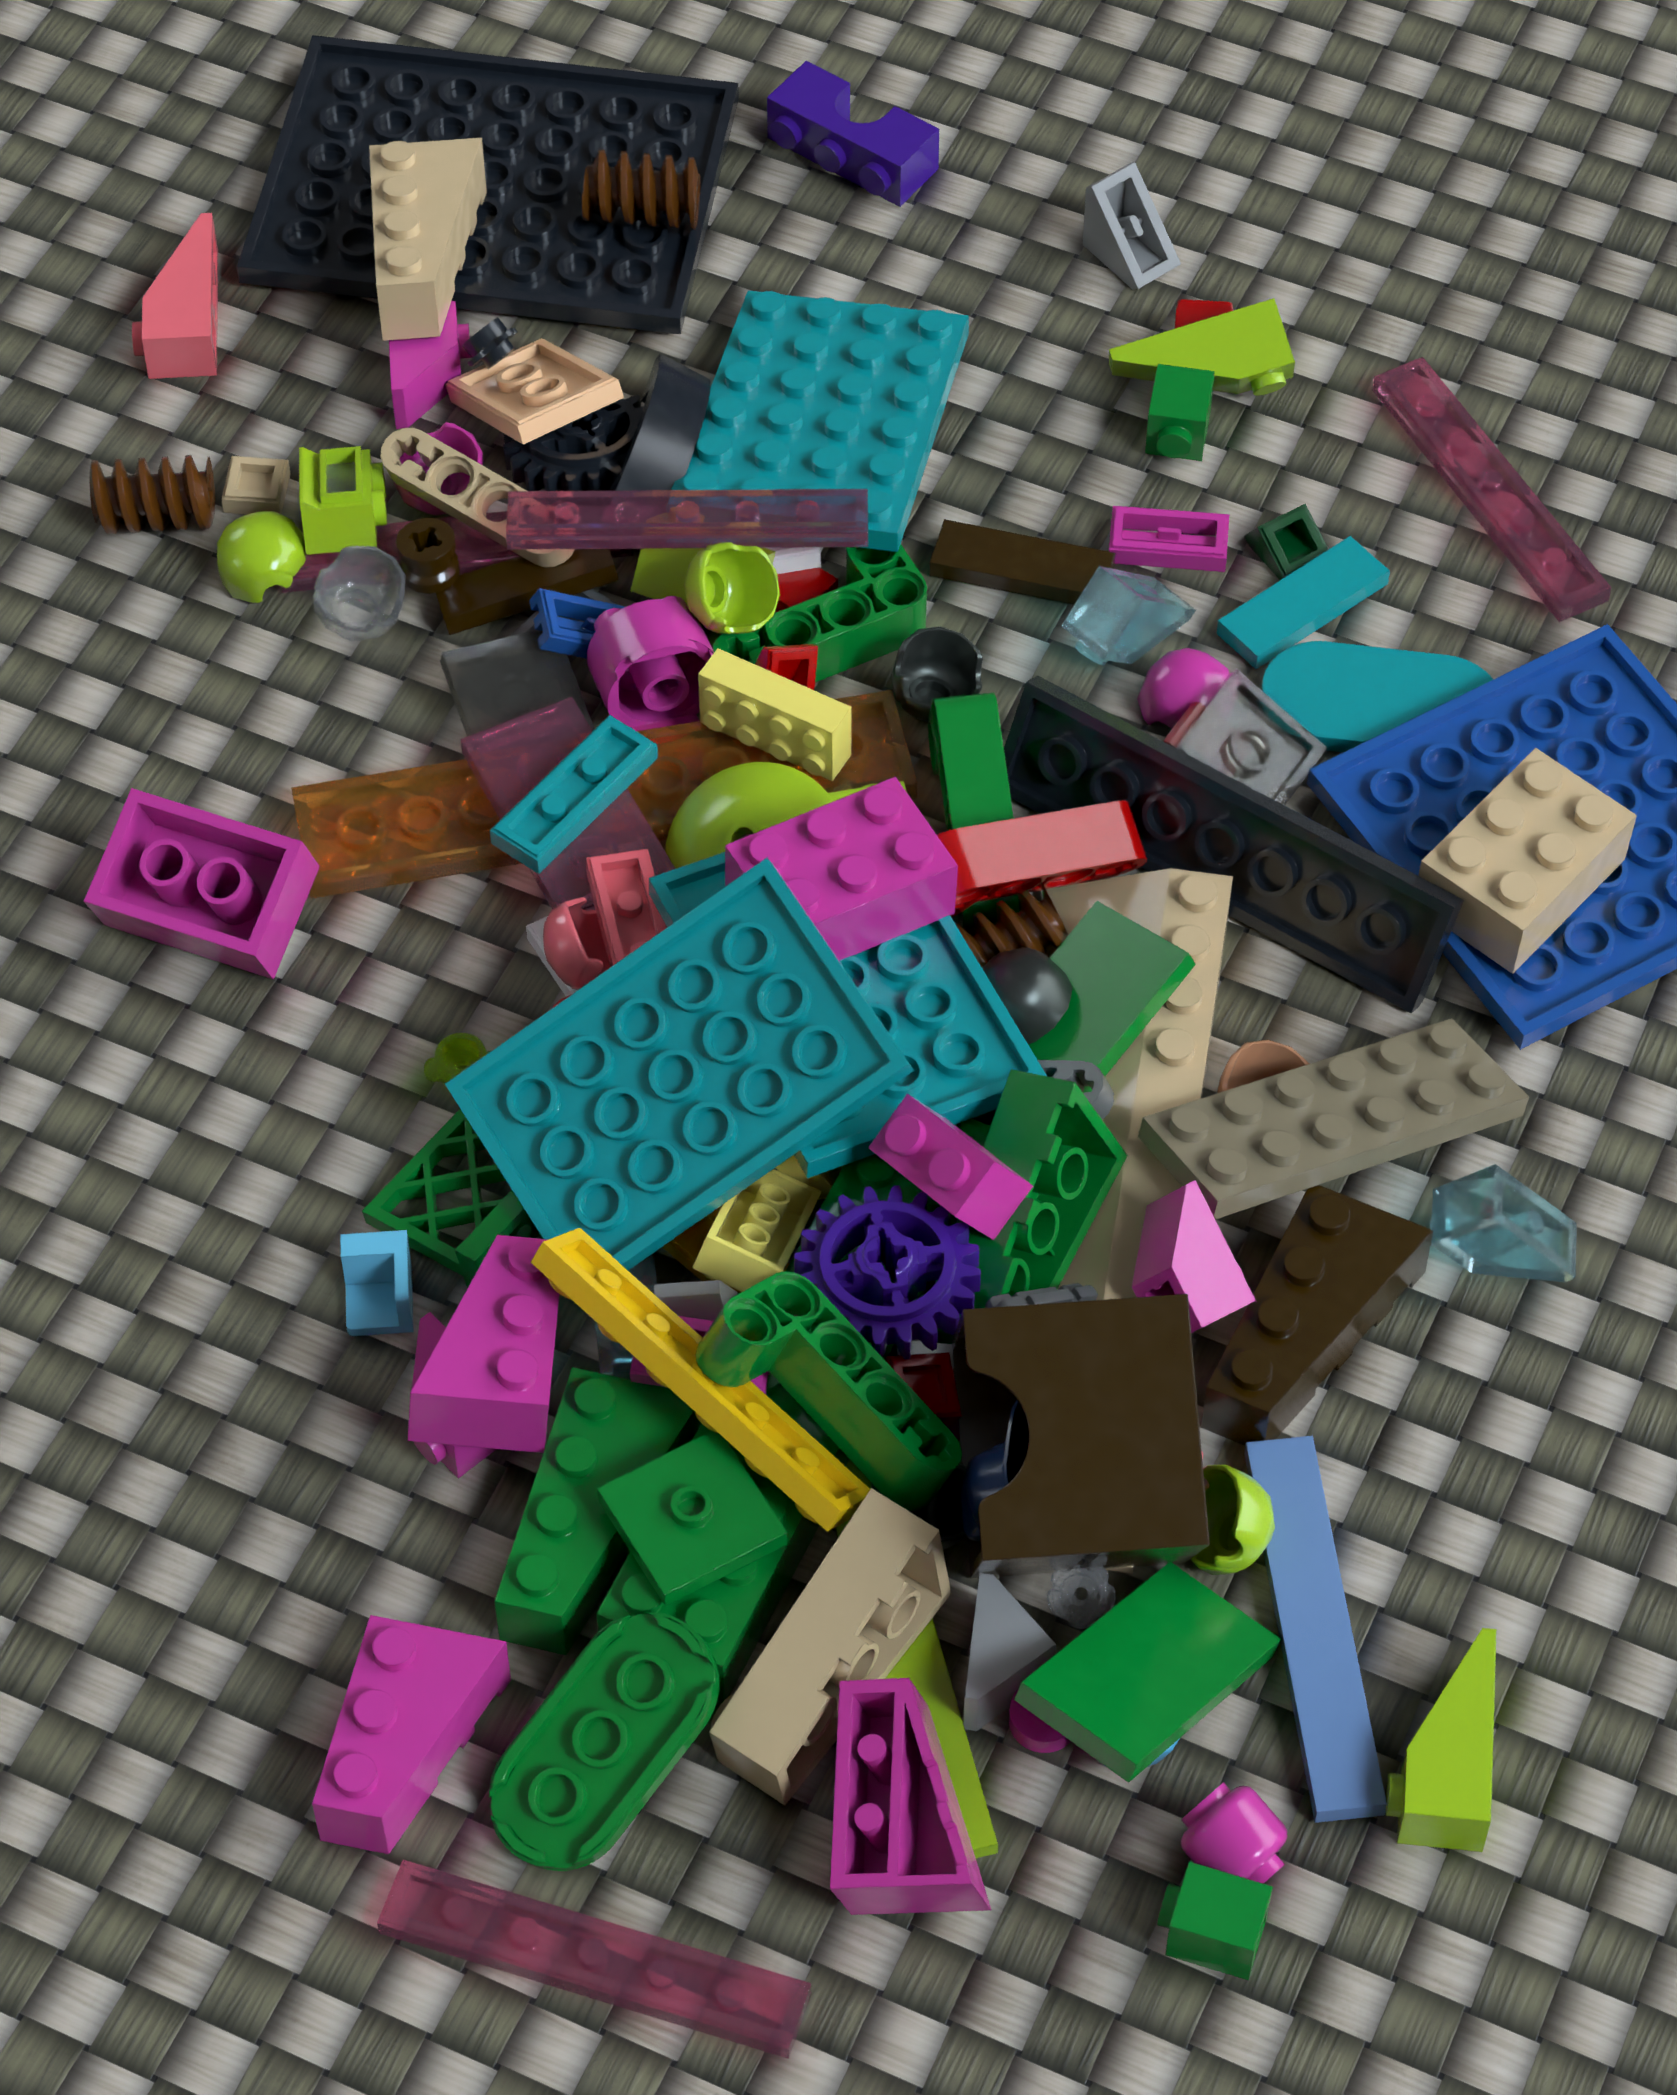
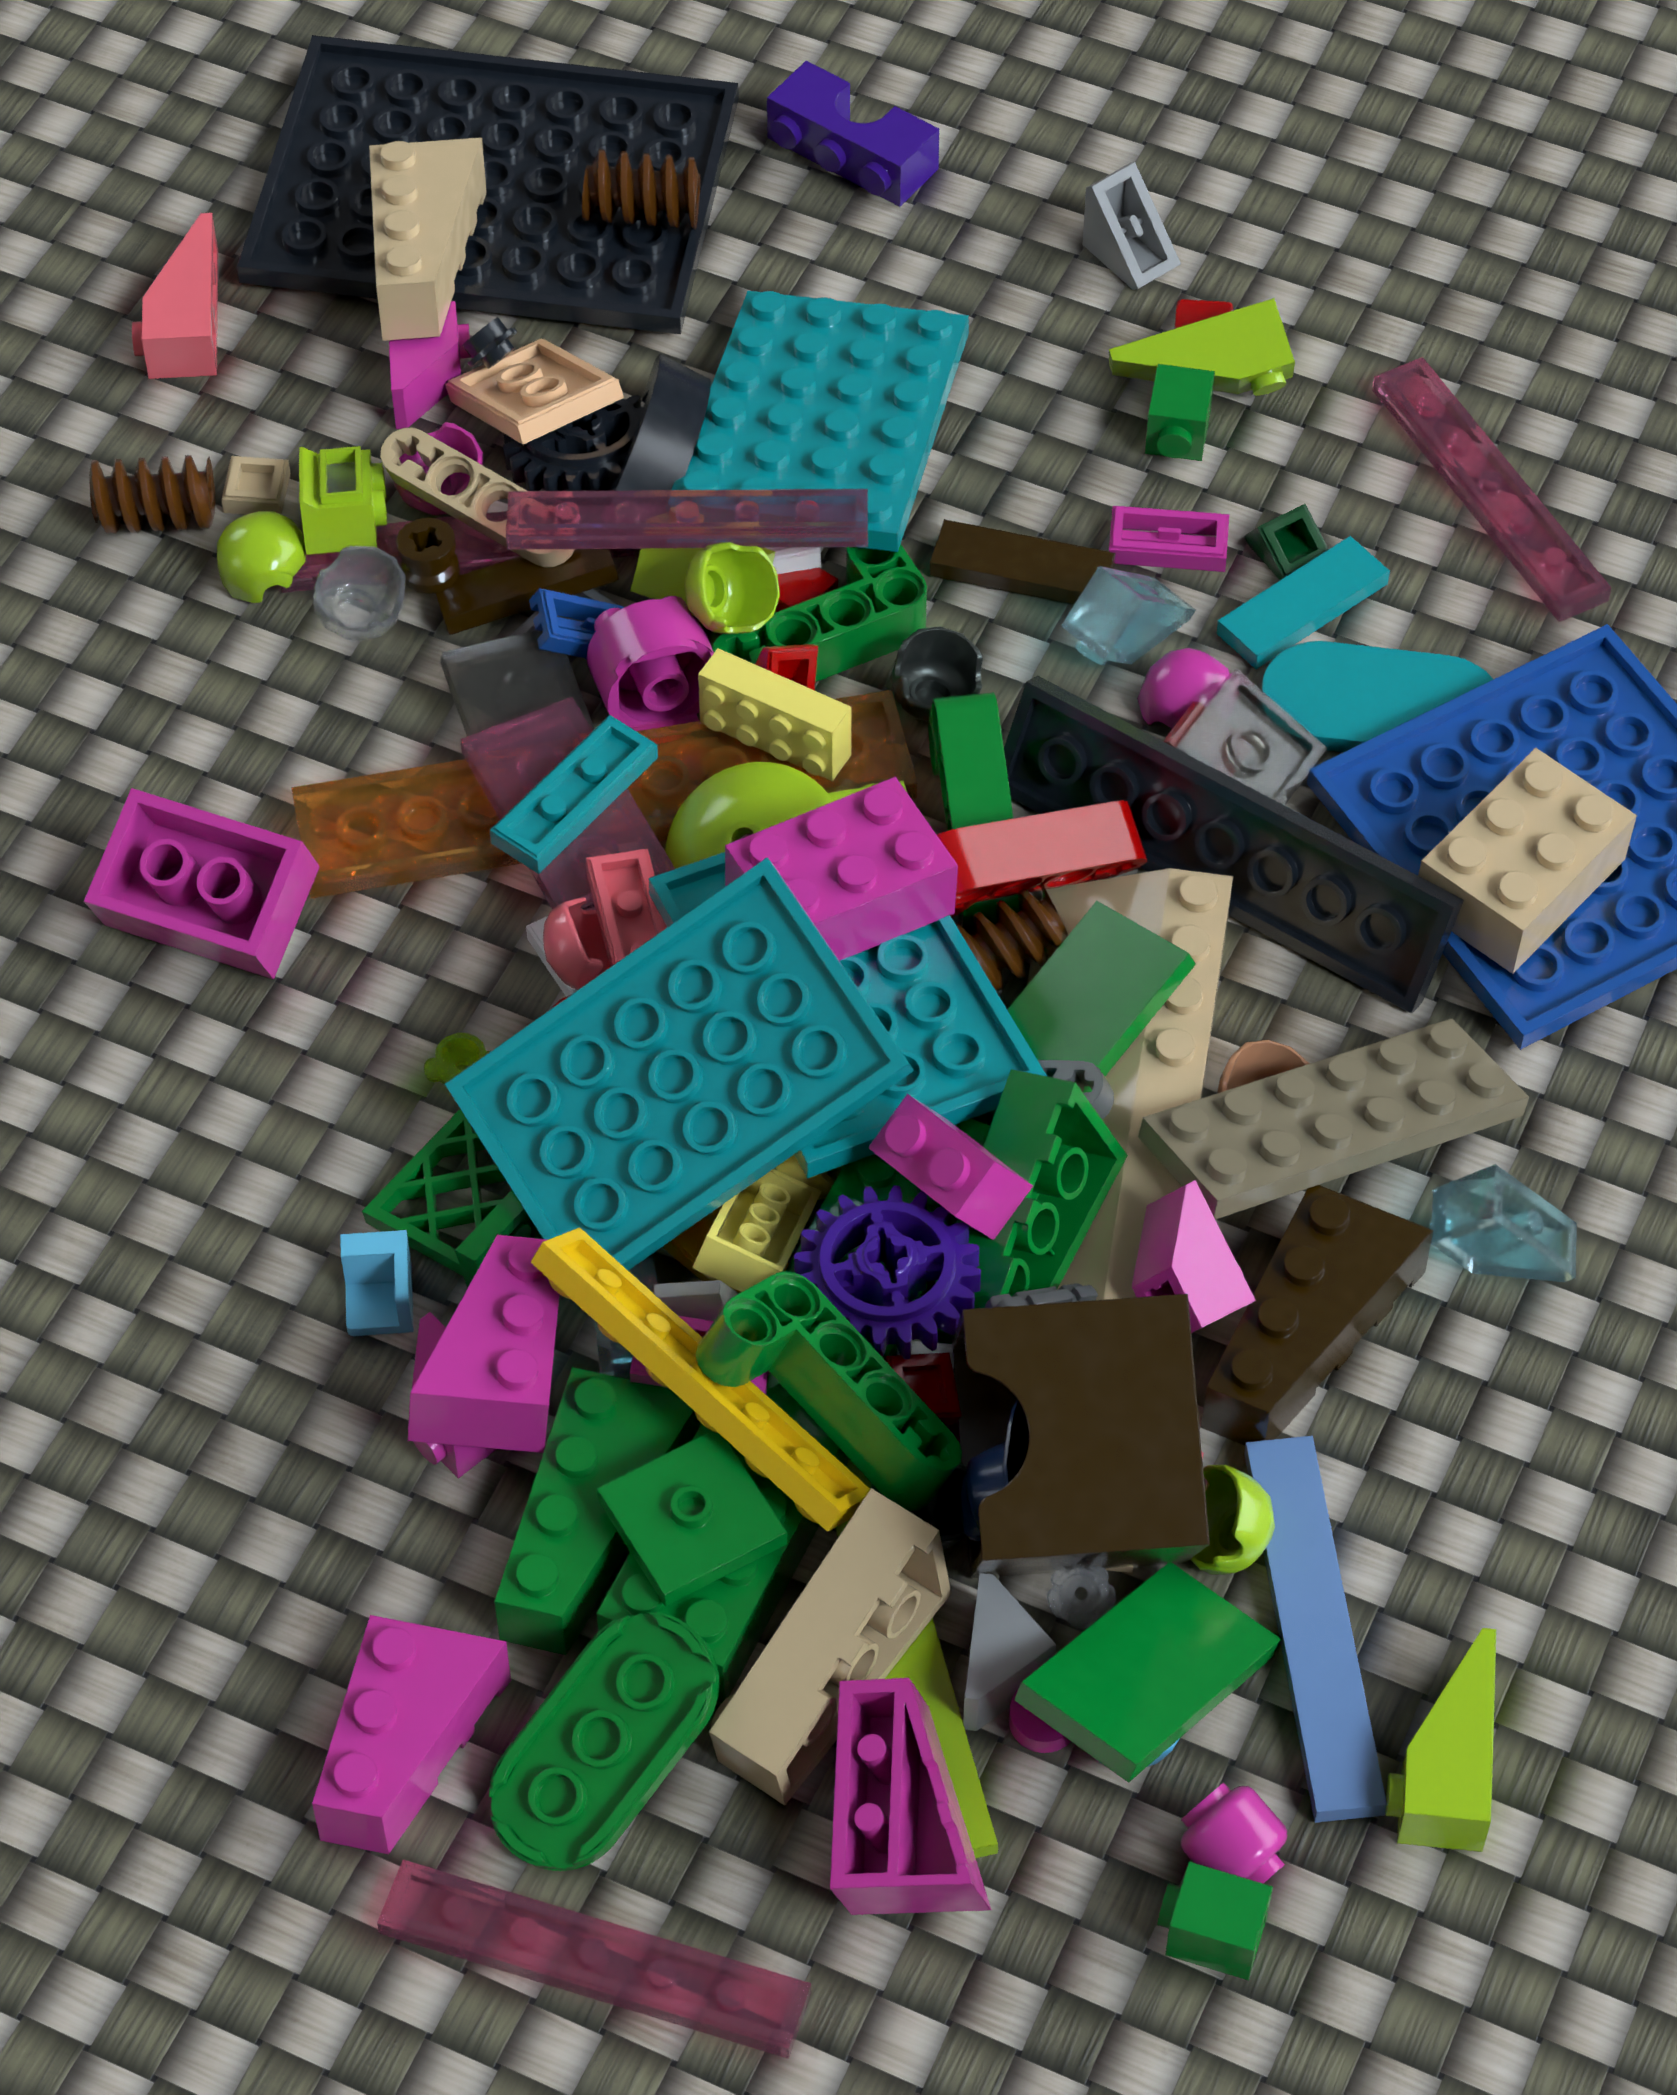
(1031, 990): pearl dark grey hair -> none

